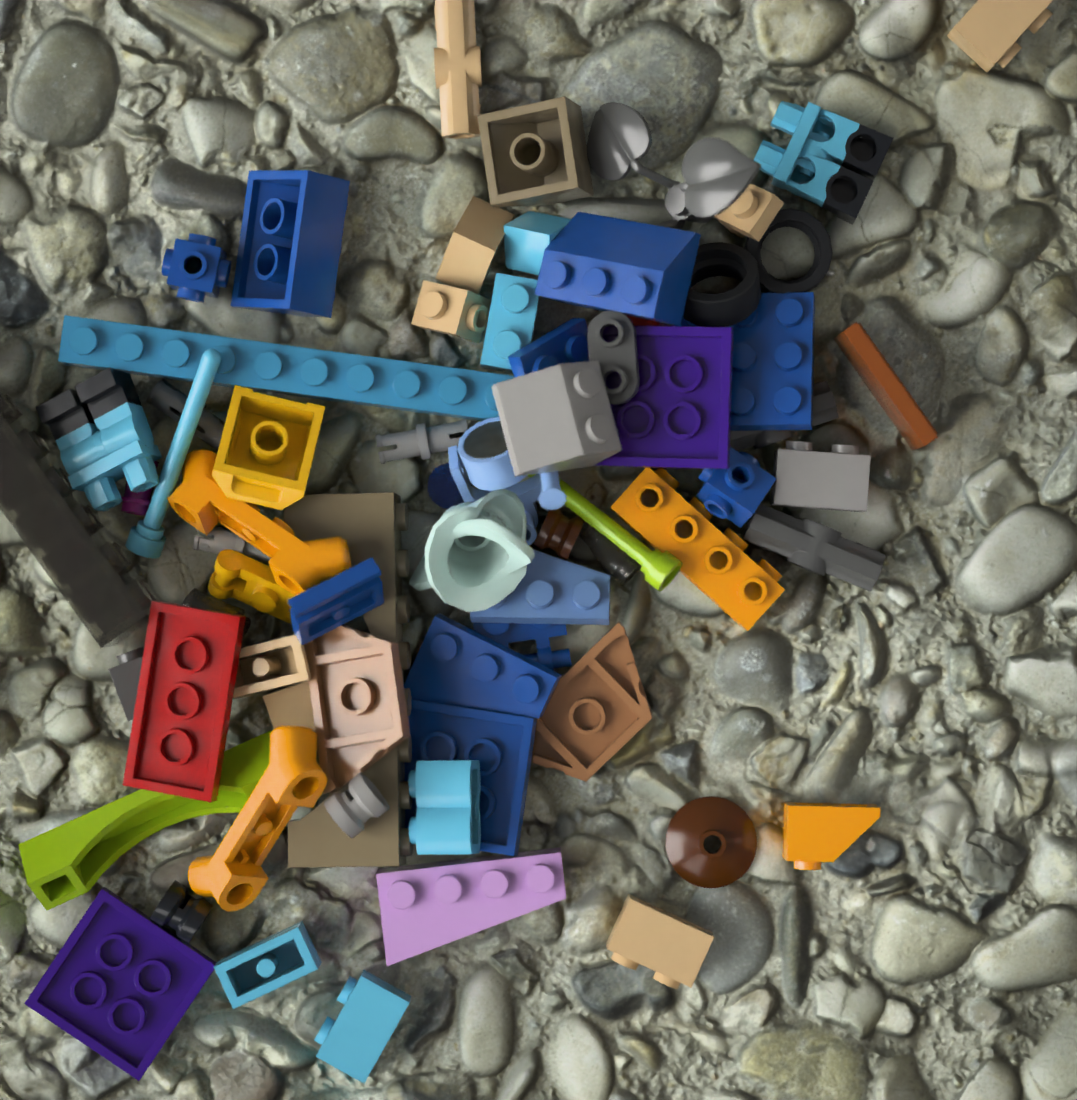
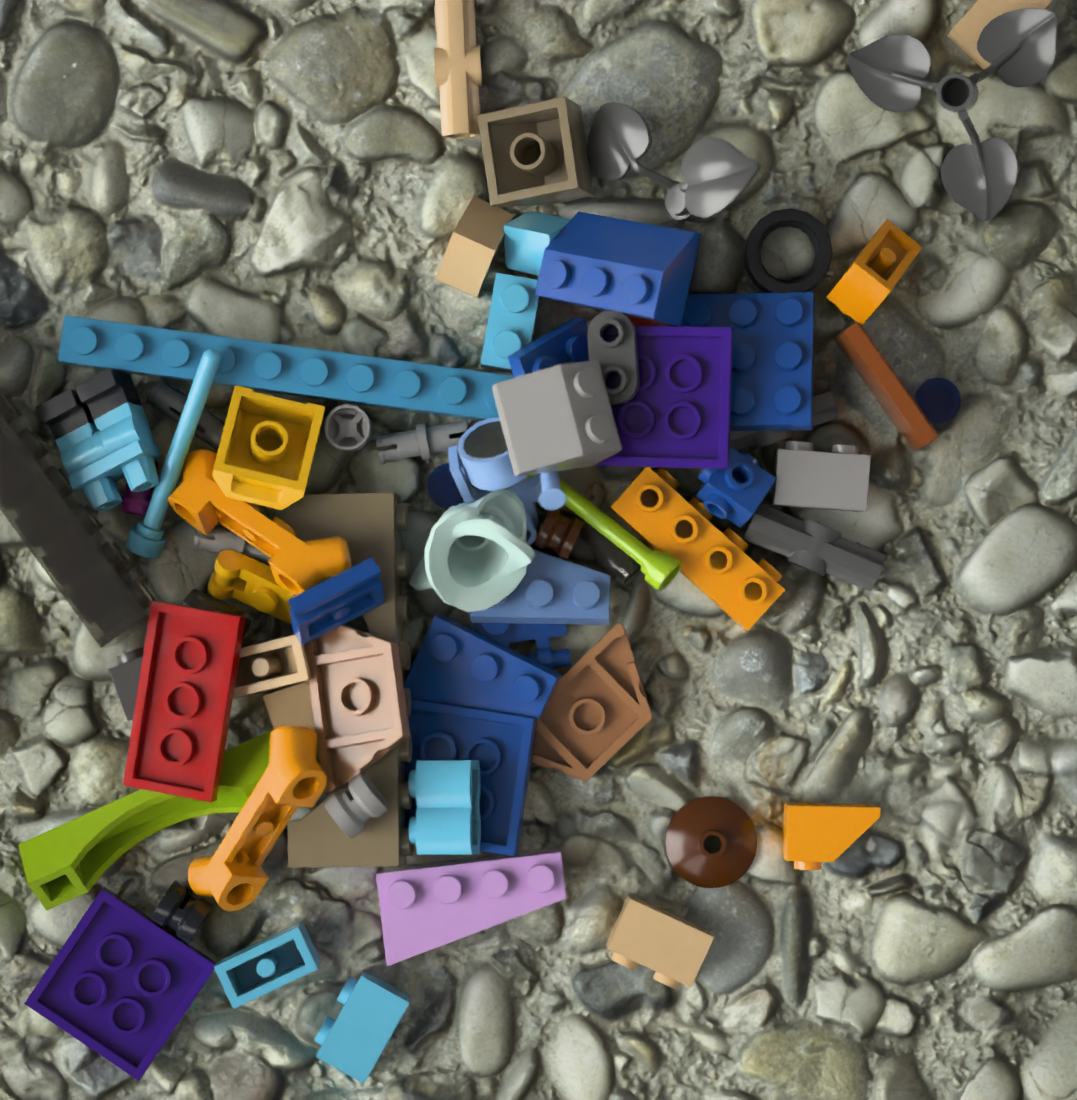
(208, 280): blue brick -> none
(290, 242): blue slope -> none
(343, 423): none -> light grey wheel
(451, 311): tan bracket -> none
(727, 307): black tyre -> none
(751, 213): tan bracket -> none
(826, 159): medium azure hips -> none
(874, 272): none -> light orange slope
(938, 400): none -> clear blue plate
(1017, 46): none -> dark grey plant

